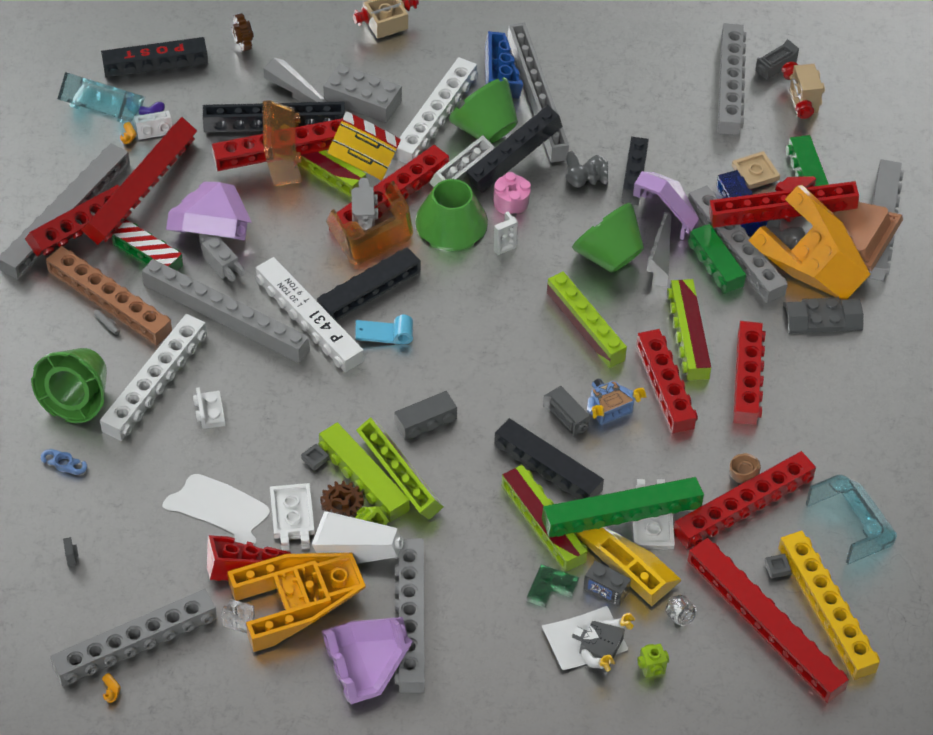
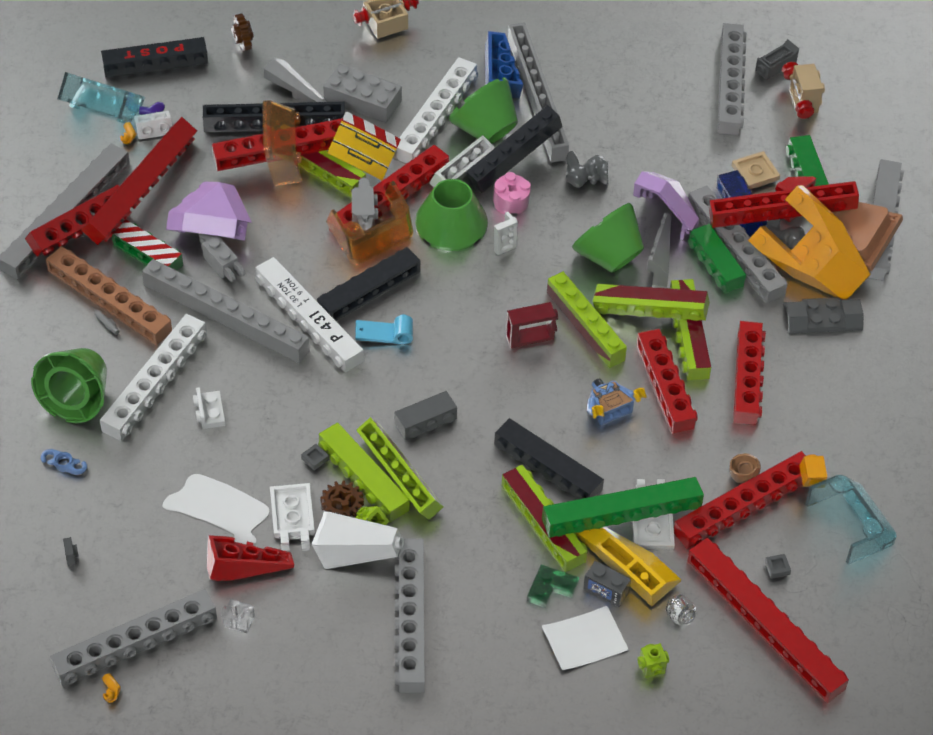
(307, 586): light orange wedge -> none
(366, 654): lavender panel -> none
(527, 316): none -> dark red window
(567, 410): dark grey window -> none
(602, 640): torso -> none
(635, 165): black brick -> none
(651, 302): none -> lime brick
(813, 470): none -> light orange brick
(857, 665): yellow brick -> none

